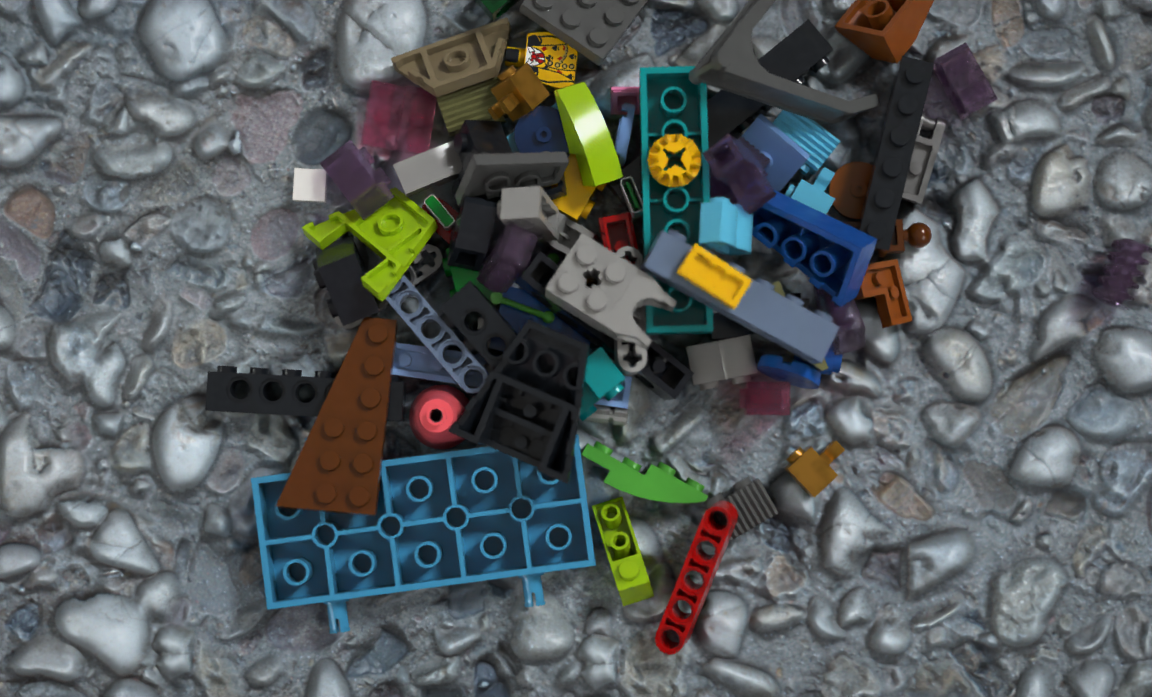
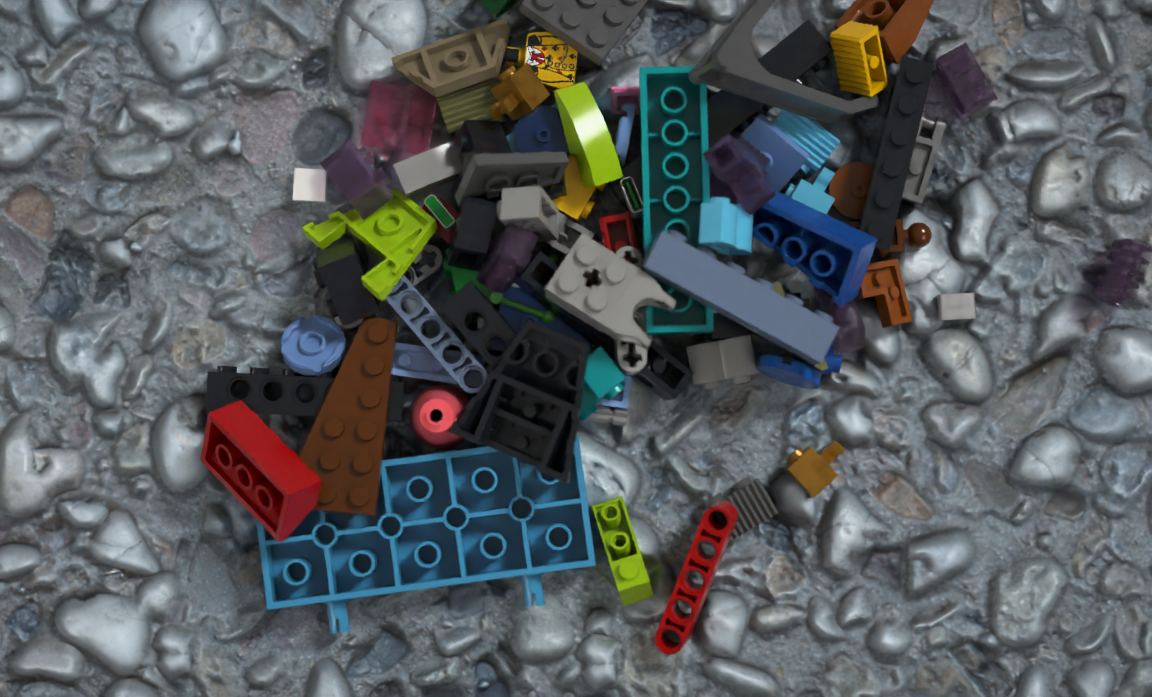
(259, 469): none -> red slope
(313, 345): none -> medium blue tile
(656, 483): bright green slope -> none
(674, 176): yellow gear -> none
(714, 276): yellow plate -> none
(765, 398): clear pink slope -> none
(859, 58): none -> yellow brick
(956, 306): none -> flat silver piece

